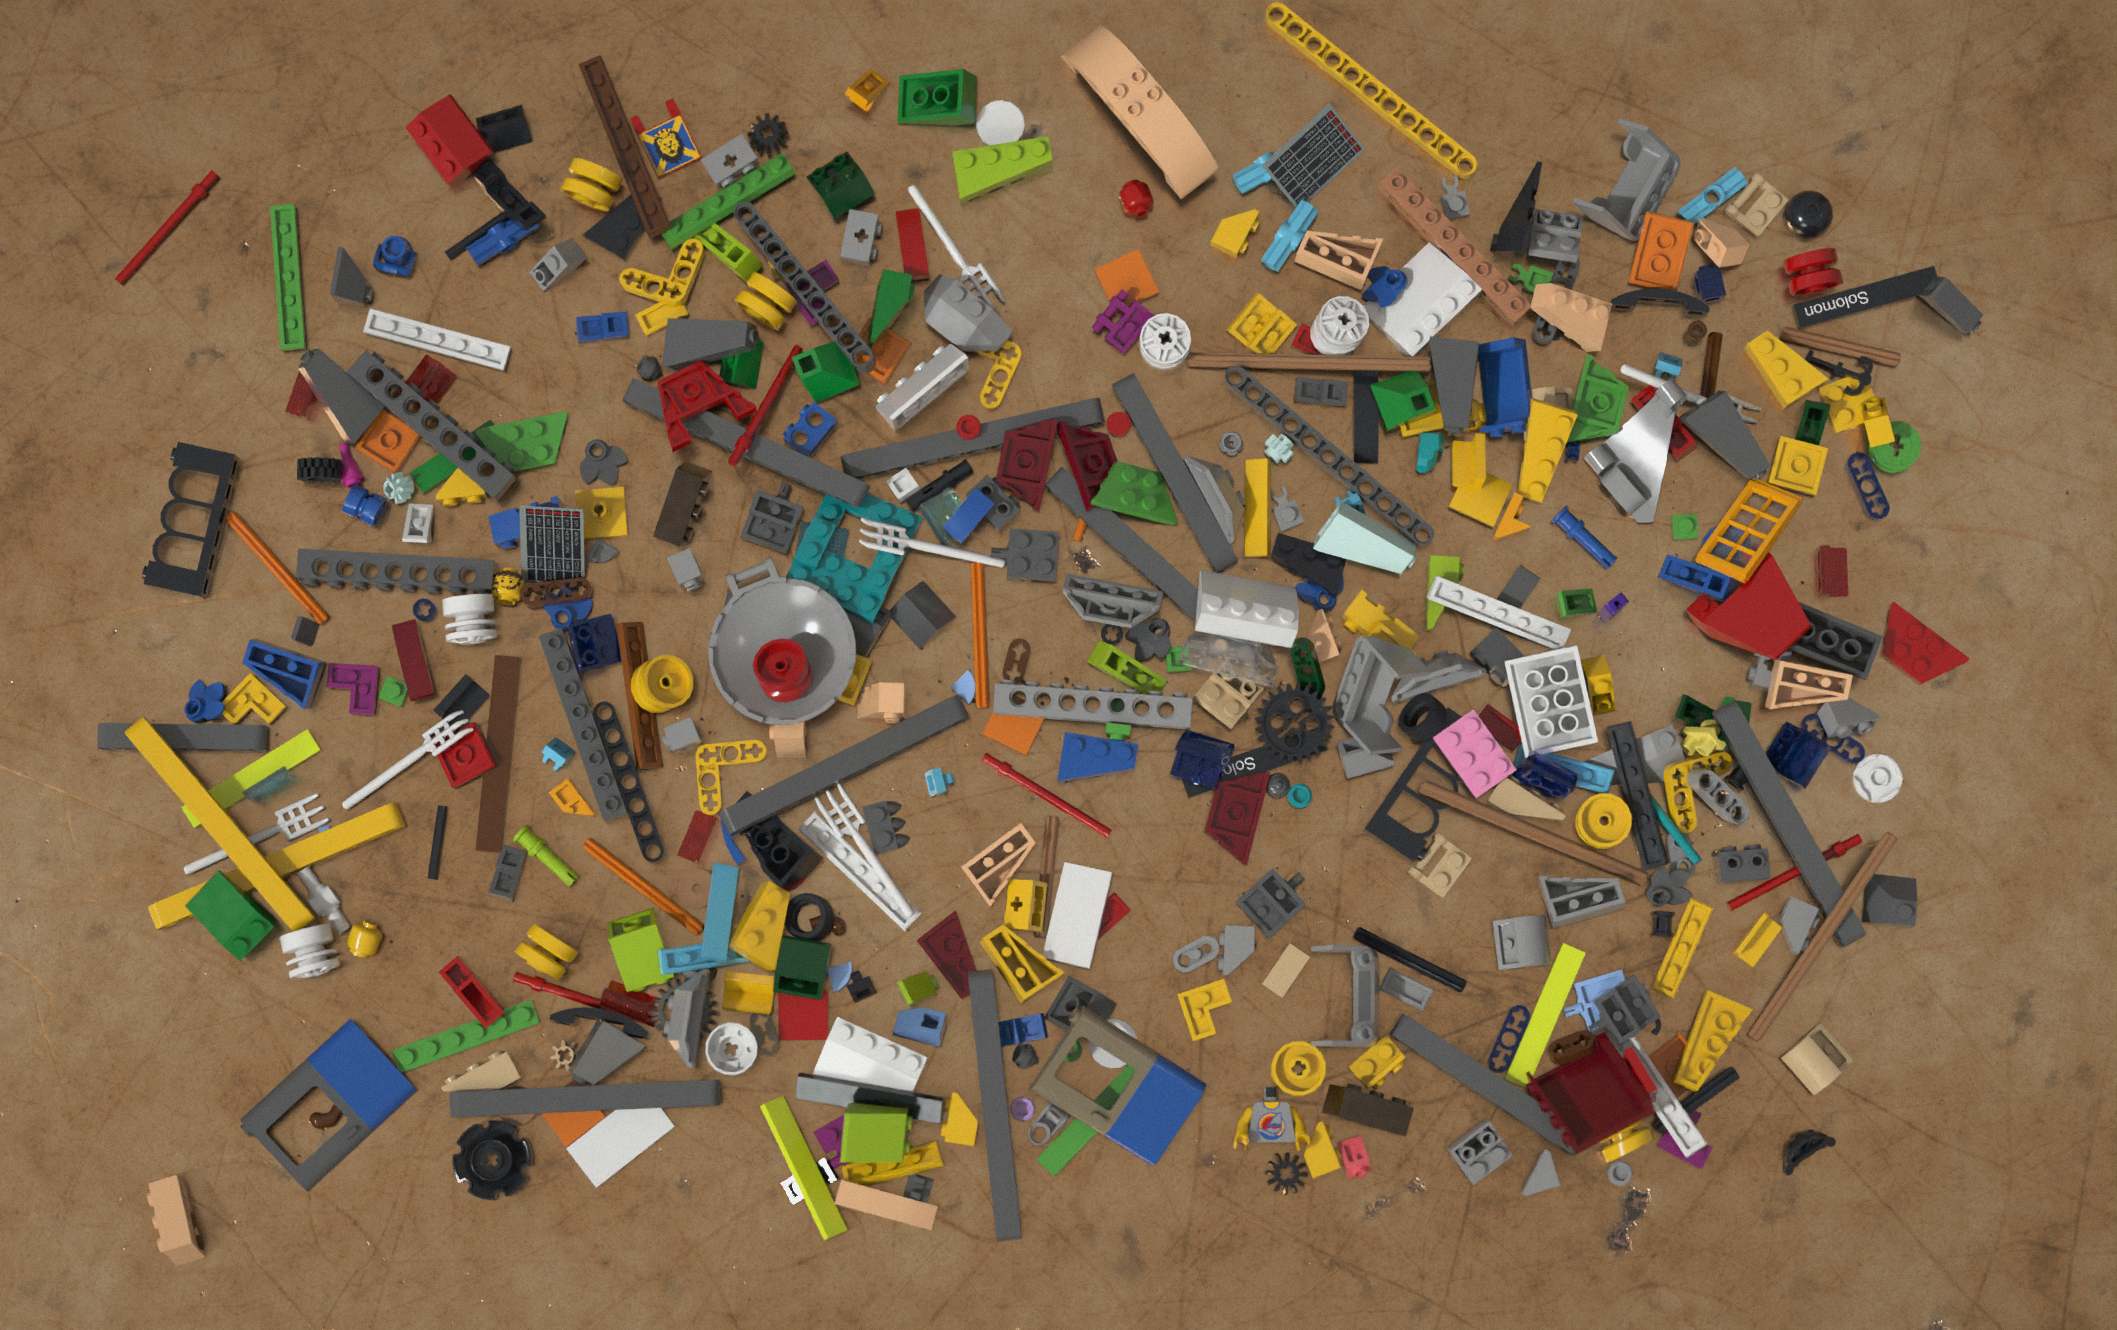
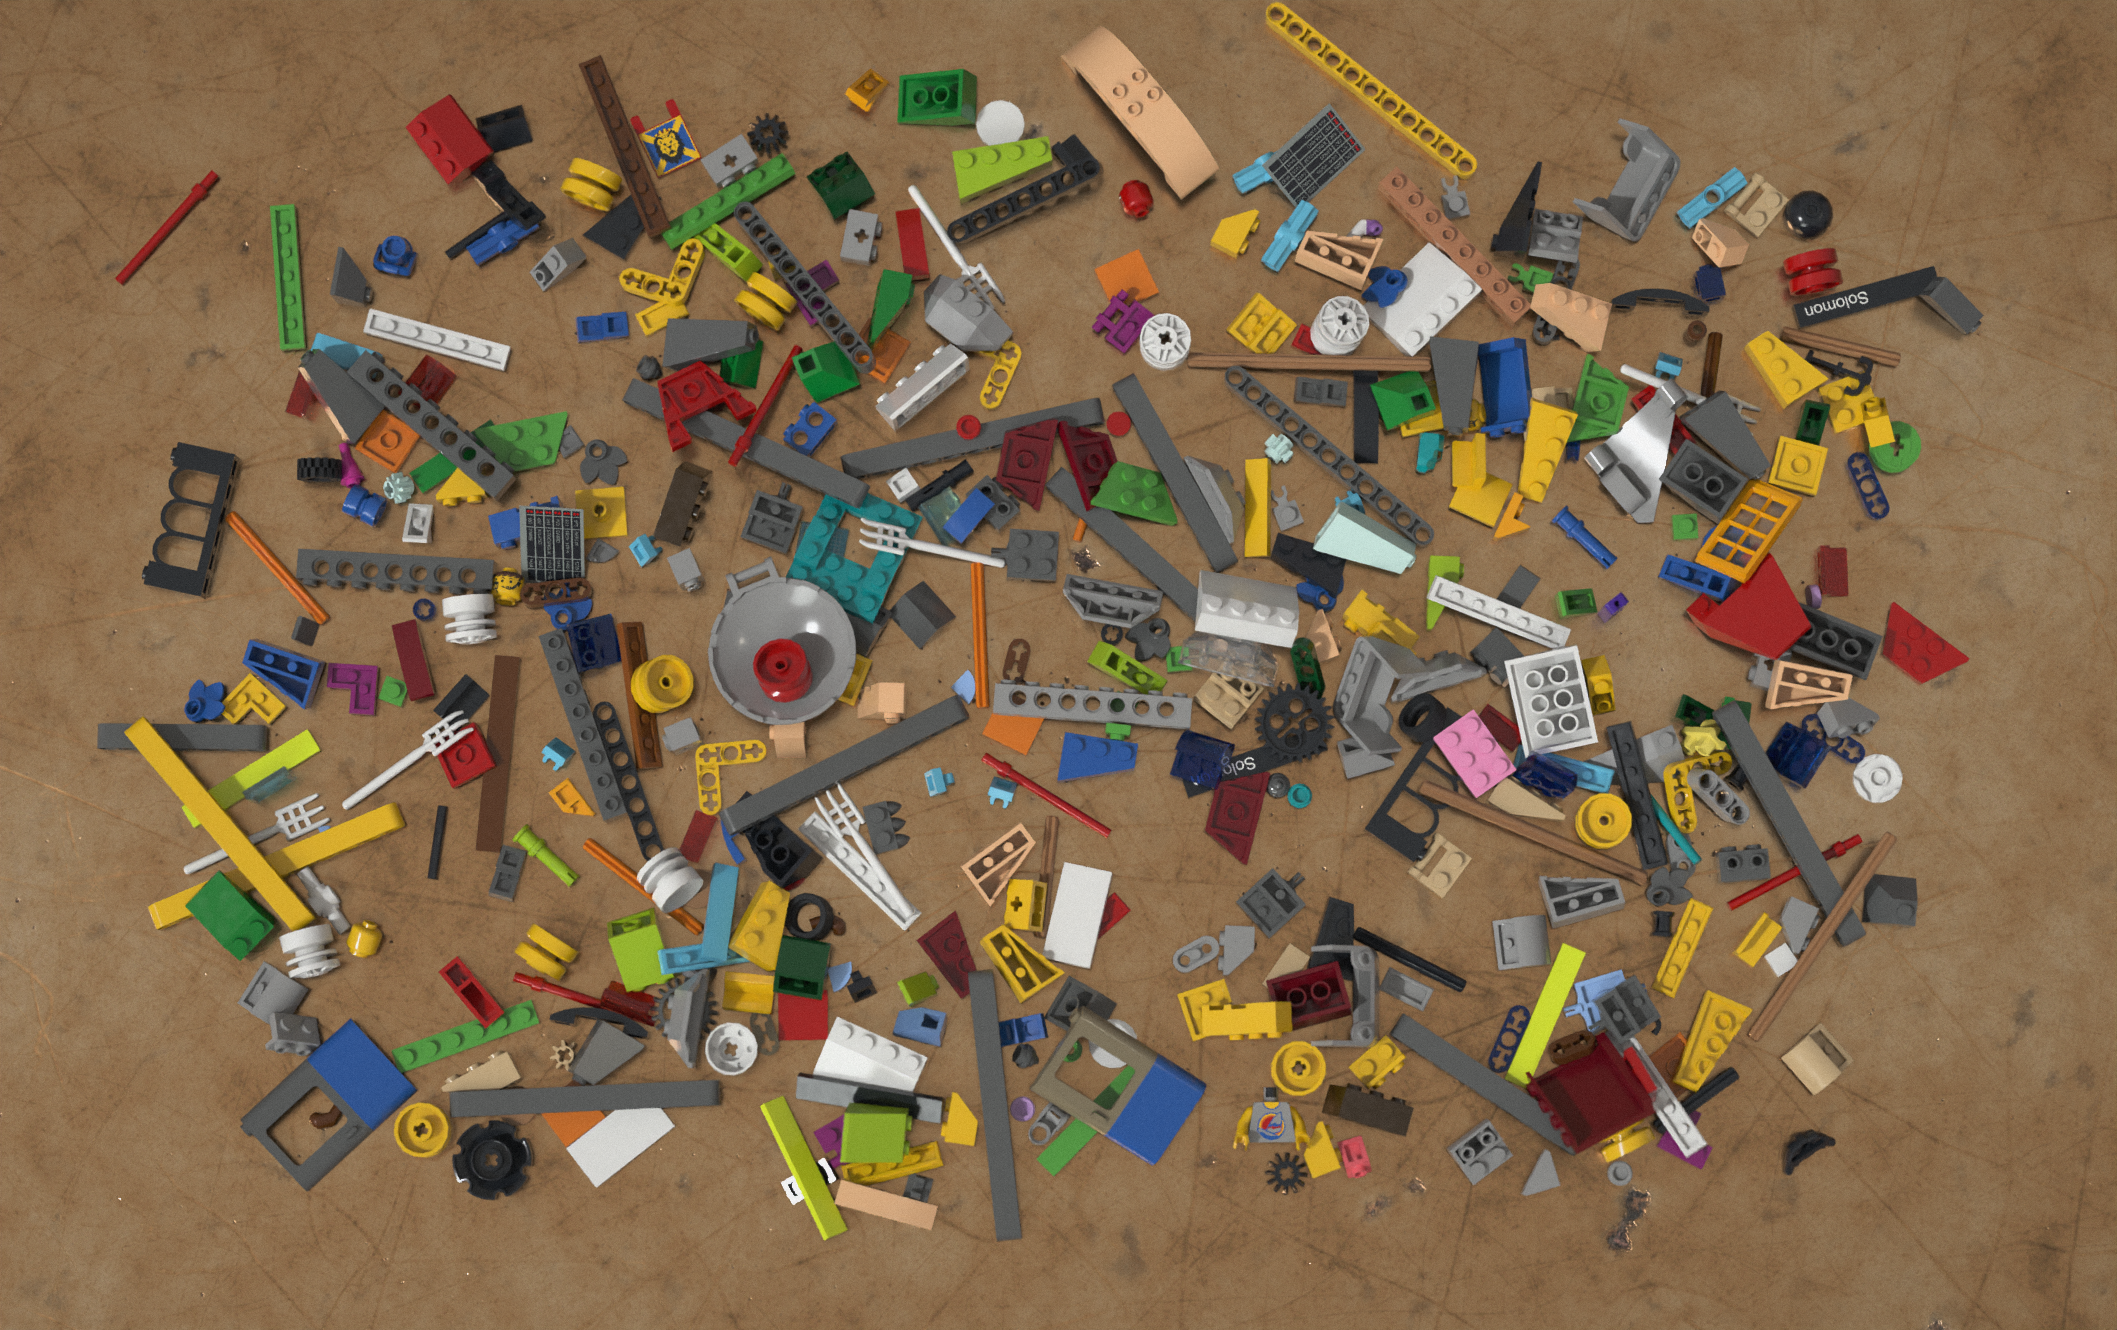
(174, 1220): light nougat wedge -> none
(272, 992): none -> light grey brick
(293, 1034): none -> light grey bracket
(341, 352): none -> medium azure beam
(408, 1128): none -> yellow wheel
(570, 442): none -> flat silver tile
(643, 549): none -> medium azure tile
(670, 879): none -> white wheel
(1002, 789): none -> medium azure tile
(1013, 200): none -> black beam
(1072, 151): none -> black panel
(1235, 438): light grey plate -> none
(1247, 1019): none -> yellow wedge
(1314, 995): none -> dark red slope
(1335, 929): none -> black wing
(1366, 227): none -> arm
(1661, 251): orange tile -> none
(1703, 481): none -> dark grey slope
(1781, 959): none -> white tile
(1813, 596): none -> lavender tile

